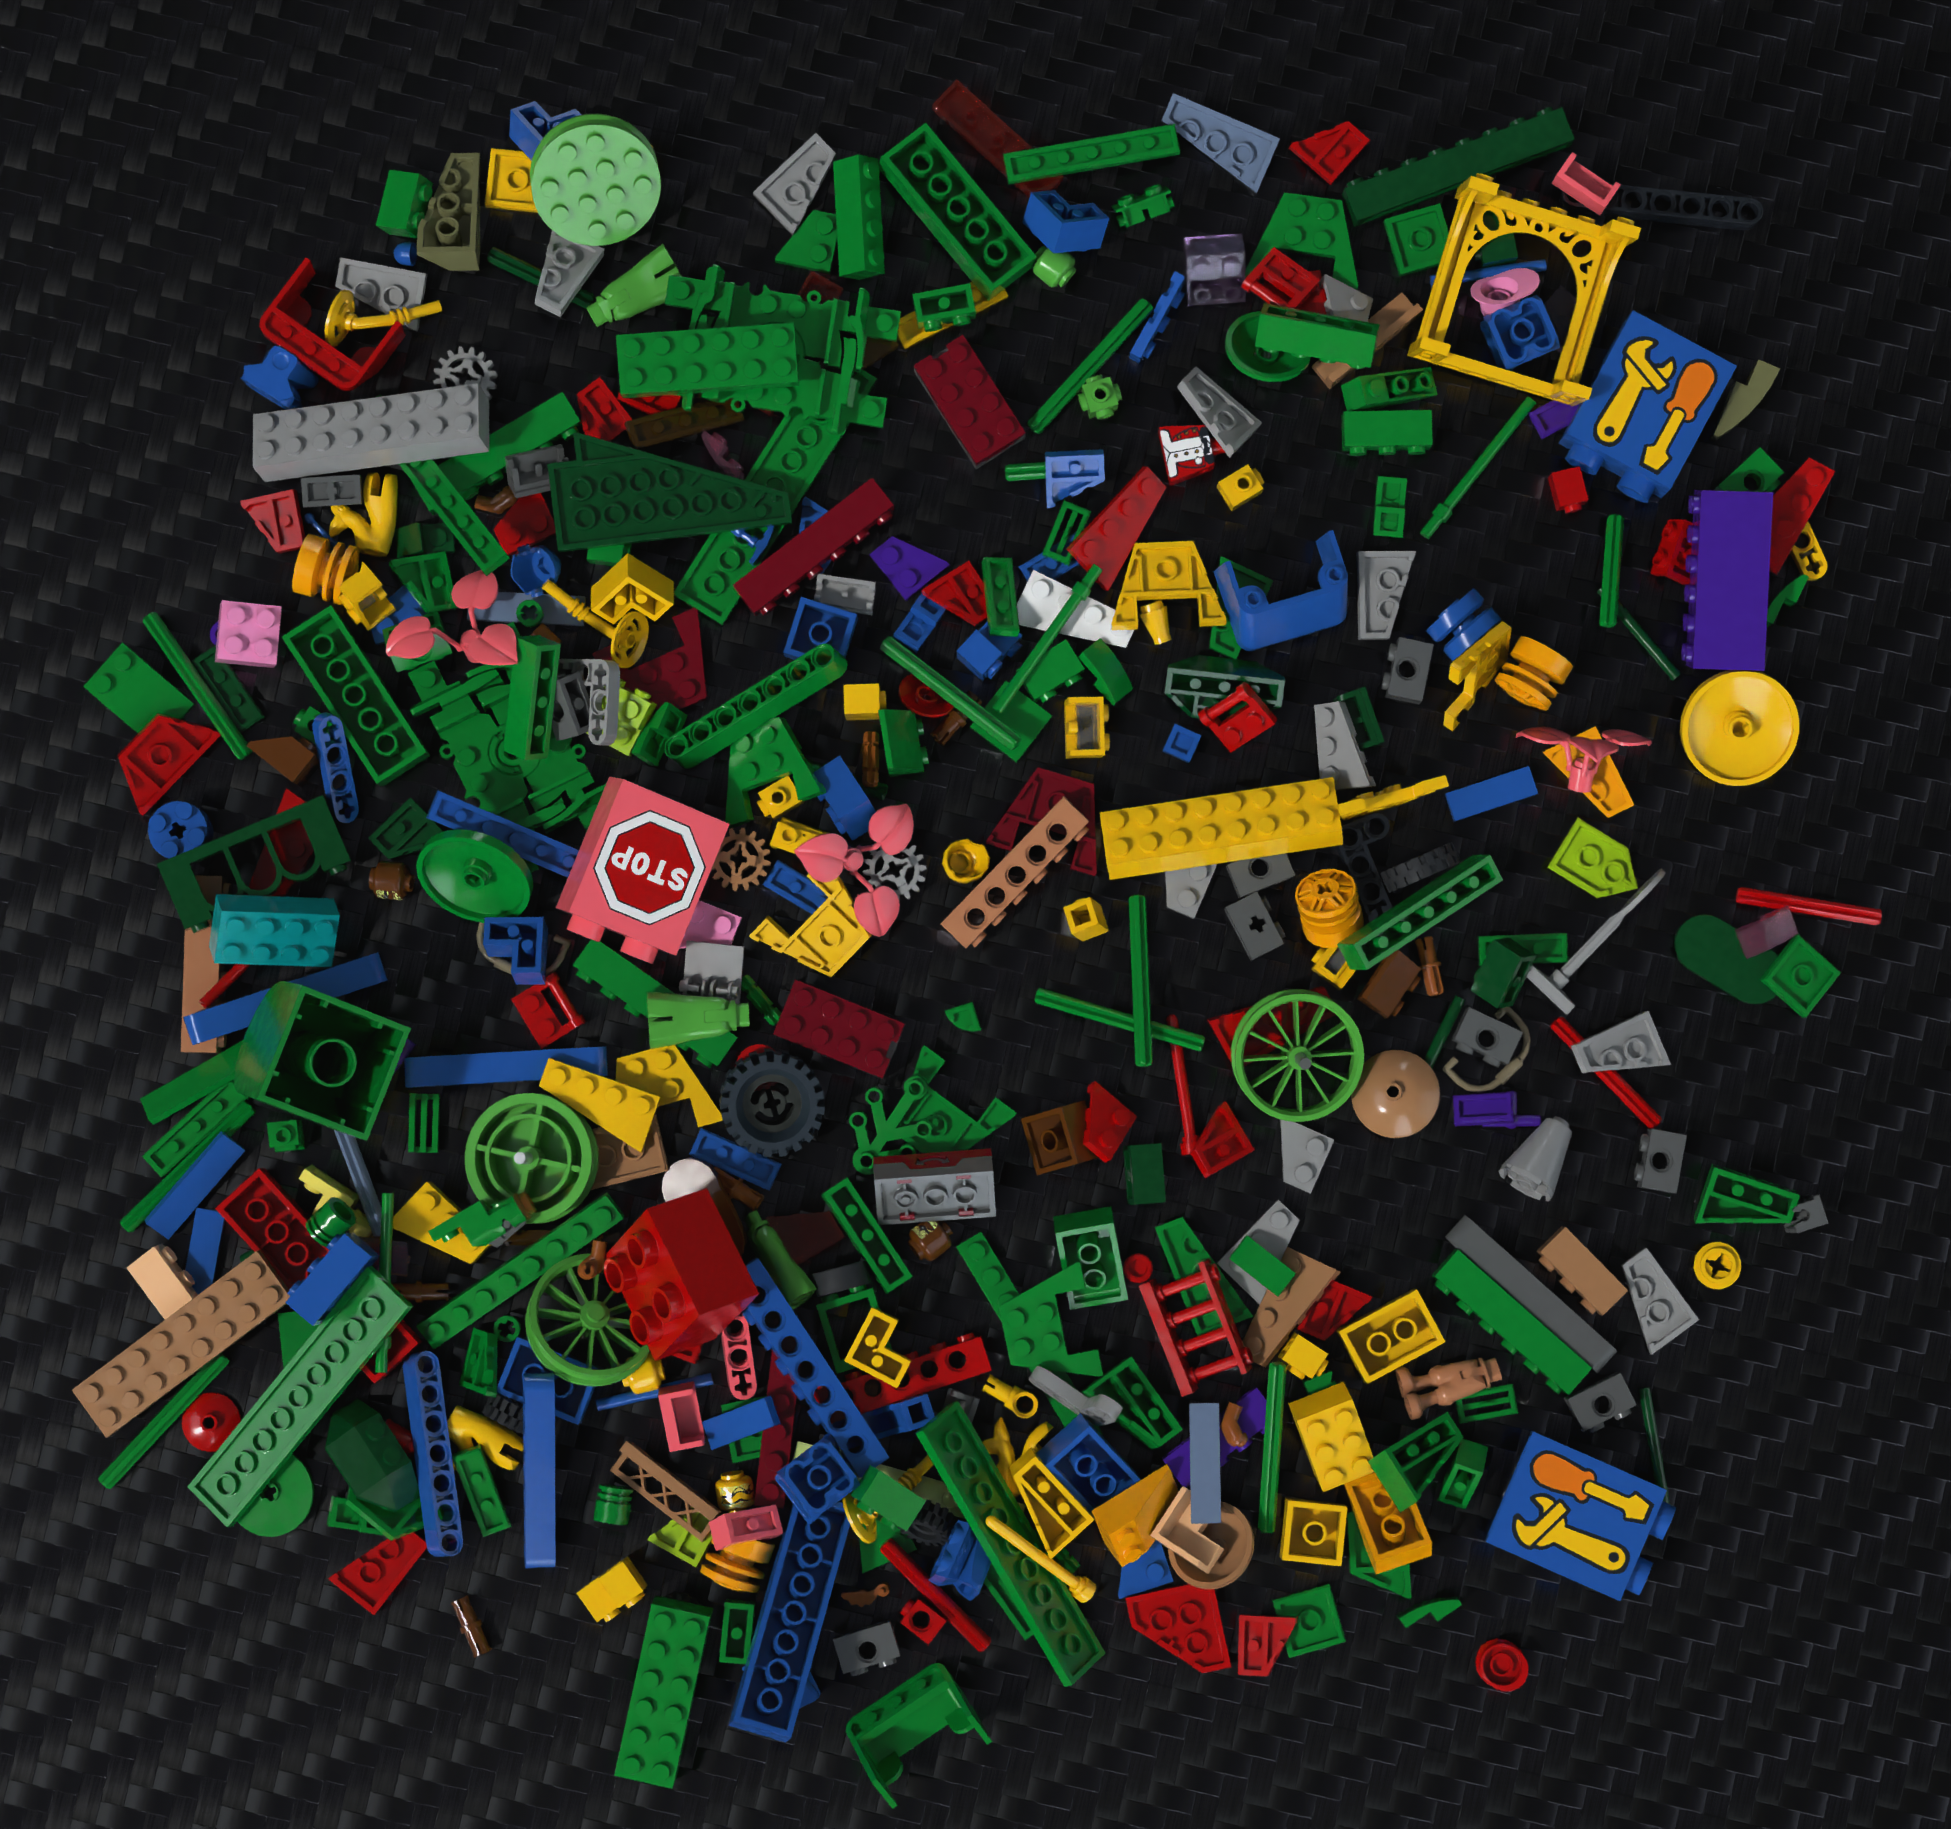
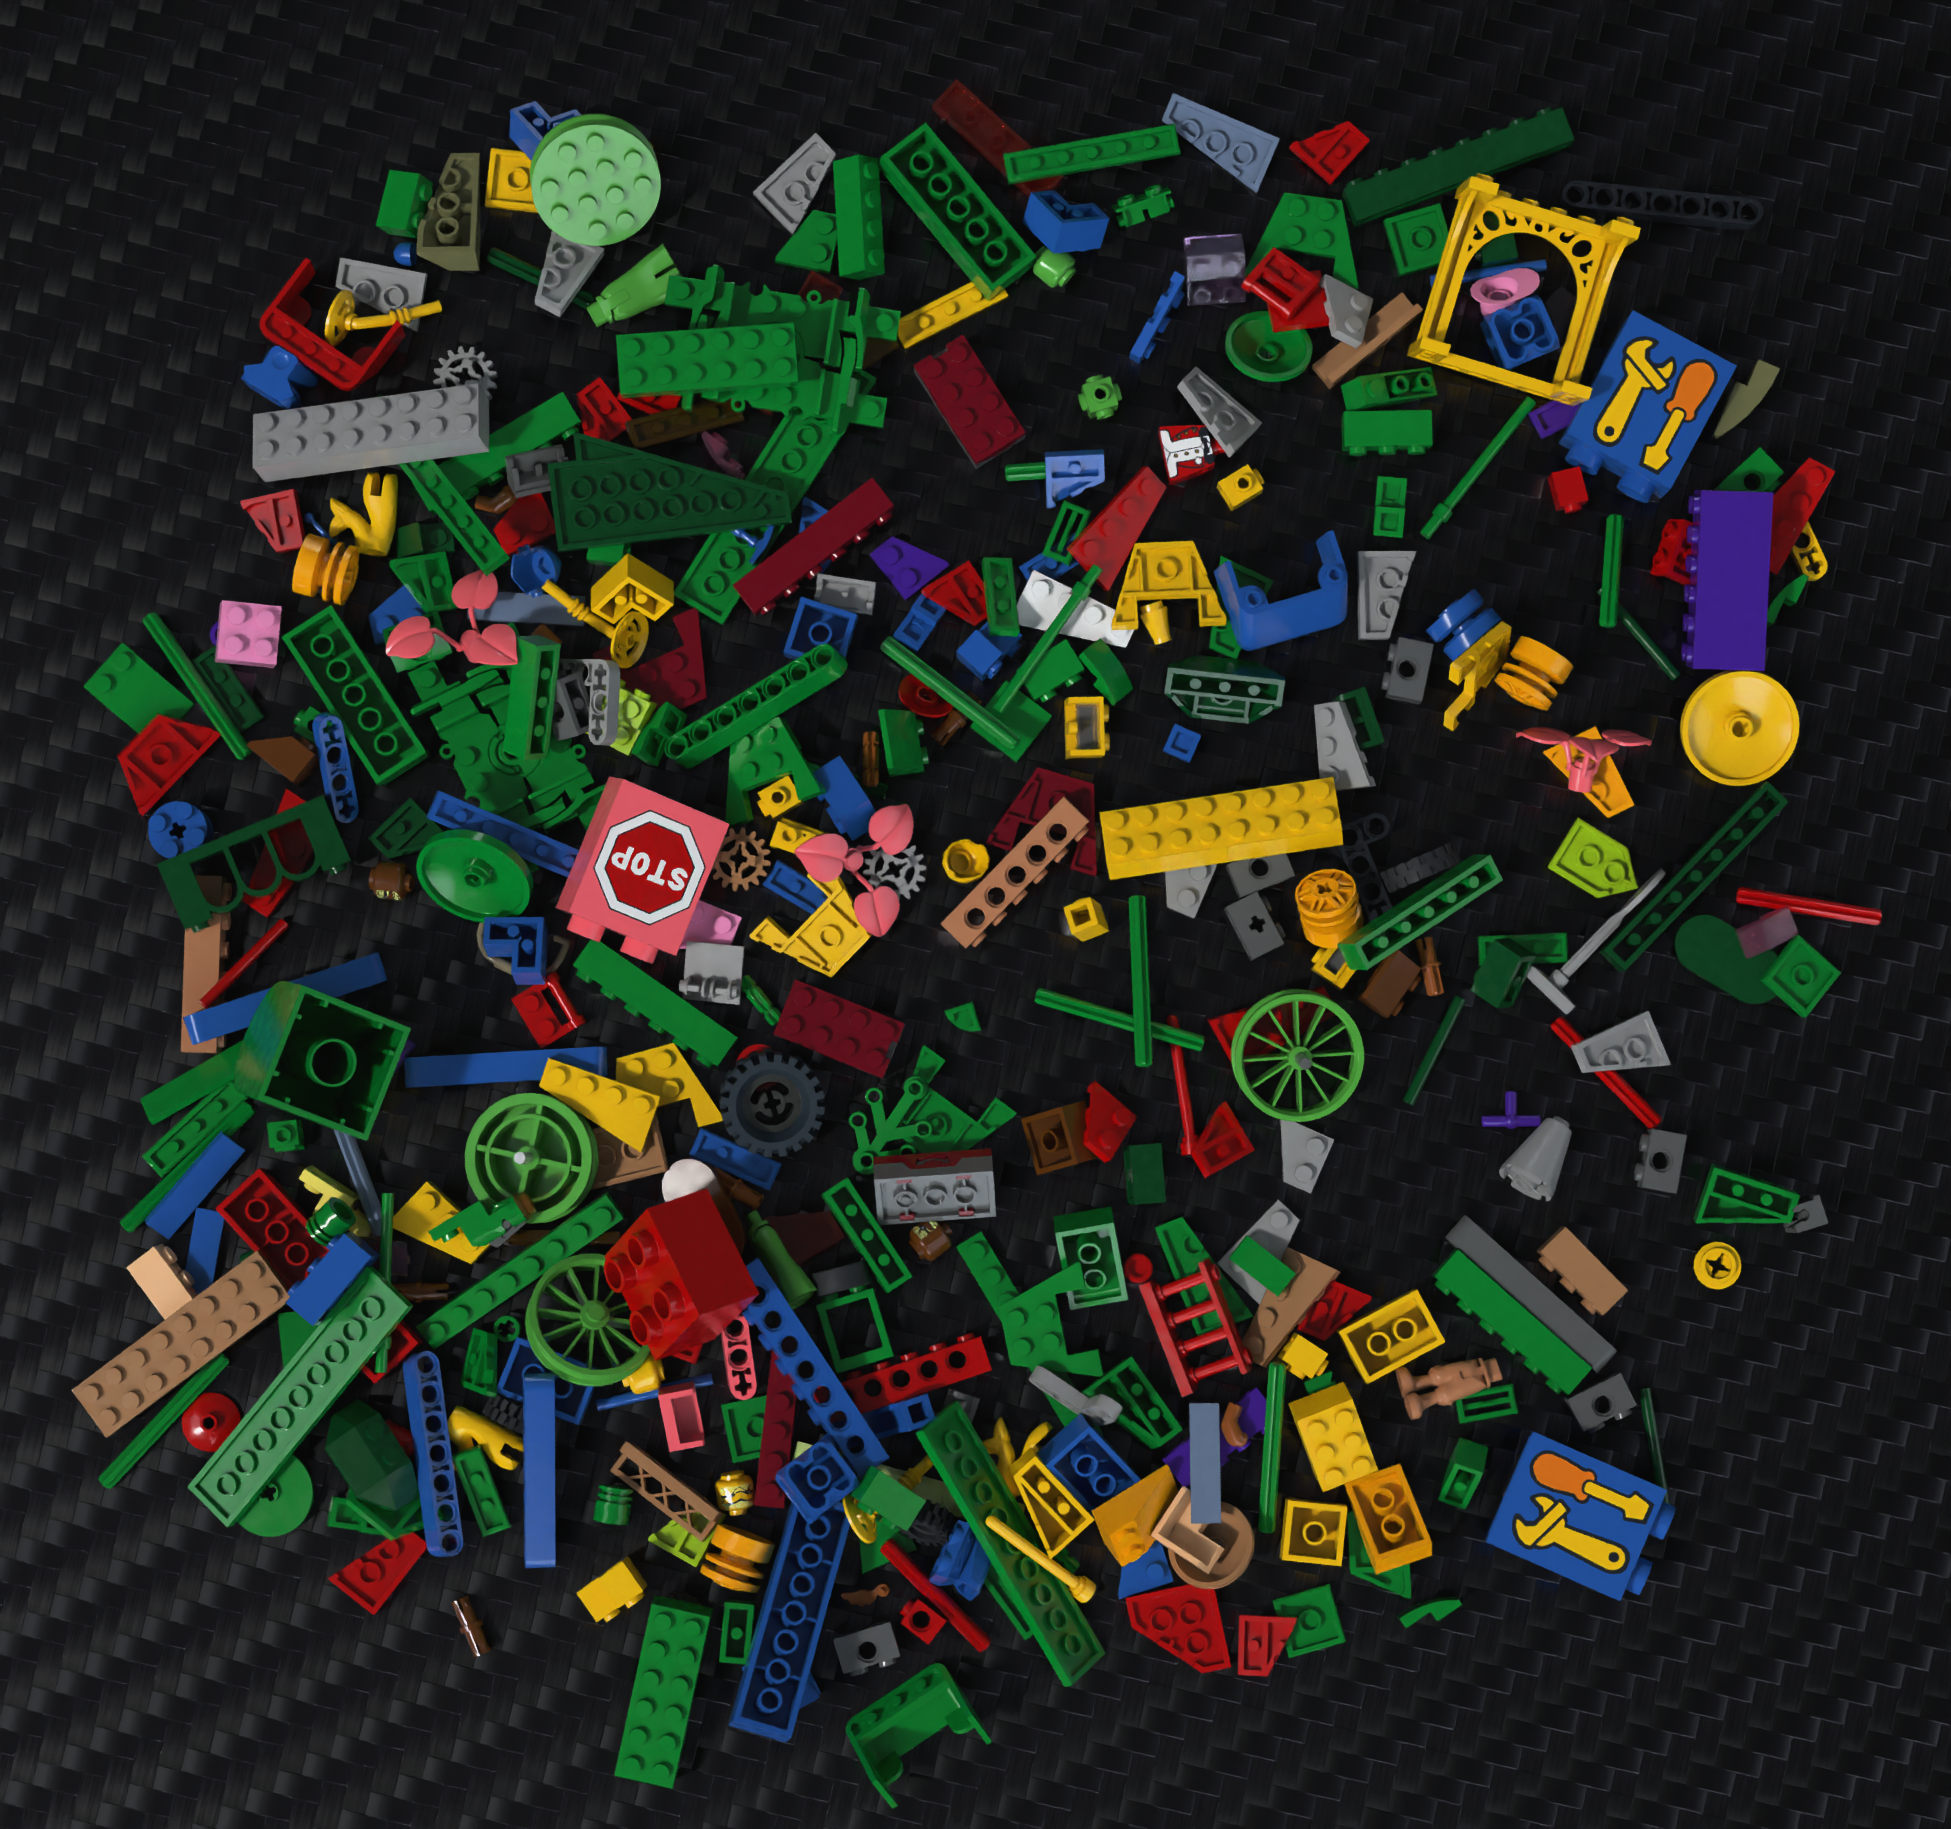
(274, 930): teal brick -> none
(332, 490): dark grey hinge -> none
(365, 598): yellow window -> none
(423, 1132): green tile -> none
(529, 622): green bush -> none
(595, 1262): dark orange arm -> none
(689, 1018): bright green piece -> none
(741, 1422): blue tile -> none
(745, 1526): coral panel -> none
(863, 701): yellow brick -> none
(870, 1349): yellow brick -> none
(944, 307): green brick -> none
(1010, 1395): yellow pin -> none
(1090, 366): green axle -> none
(1244, 723): red plate -> none
(1317, 336): green brick -> none
(1389, 798): yellow wing -> none
(1413, 1105): medium nougat dish -> none
(1414, 1460): green wedge -> none
(1483, 1109): dark purple tile -> none
(1491, 793): blue tile -> none
(1501, 1665): red piece -> none
(1504, 1037): dark grey brick -> none
(1508, 1071): dark tan piece -> none
(1584, 185): coral panel -> none
(1656, 1301): light grey wing -> none
(1693, 876): none -> dark green brick

